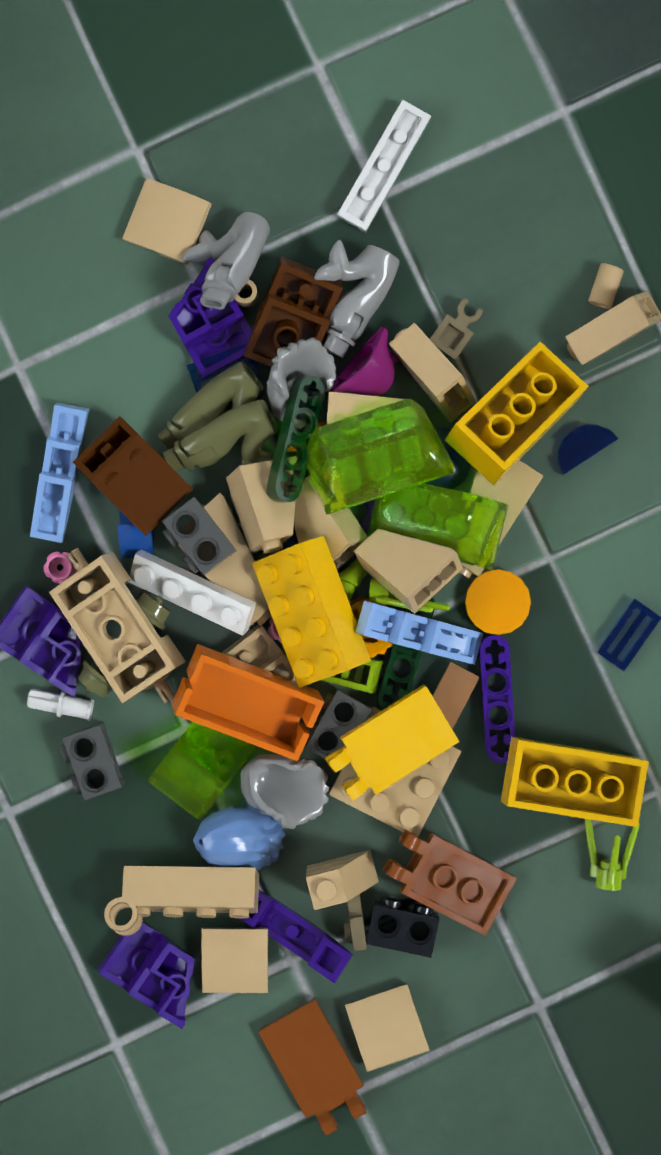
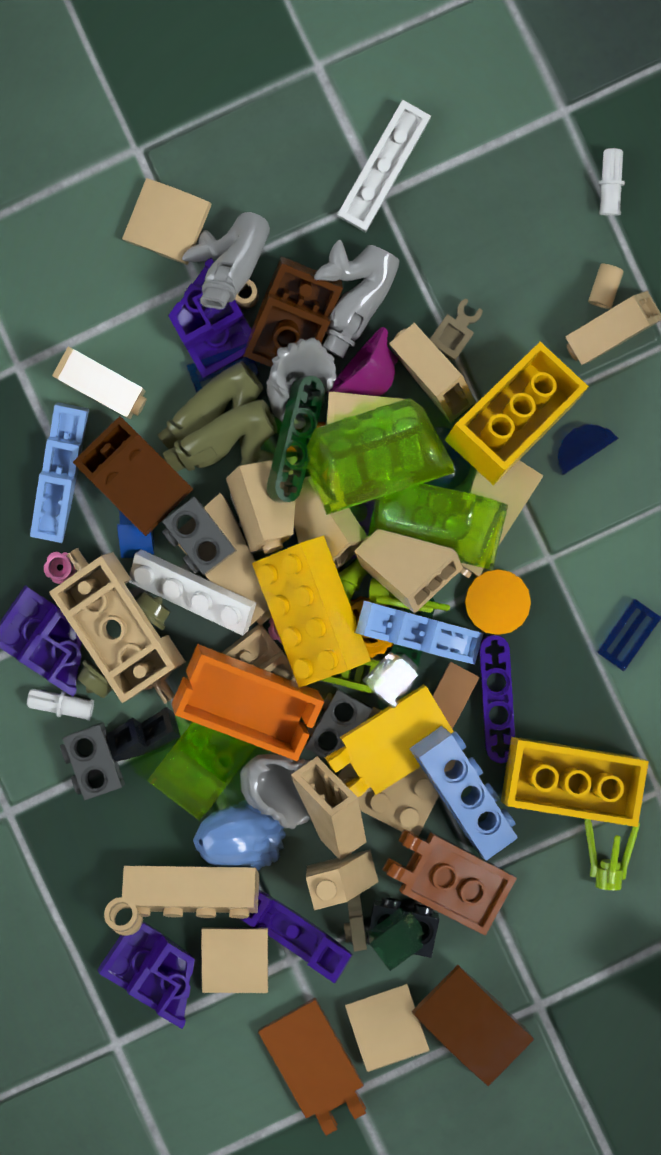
(100, 383): none -> slope
(138, 738): none -> black slope
(331, 807): none -> tan slope
(392, 678): none -> clear brick
(396, 938): none -> clear green brick
(433, 755): none -> medium blue brick
(473, 1025): none -> reddish brown slope
(611, 182): none -> white axle

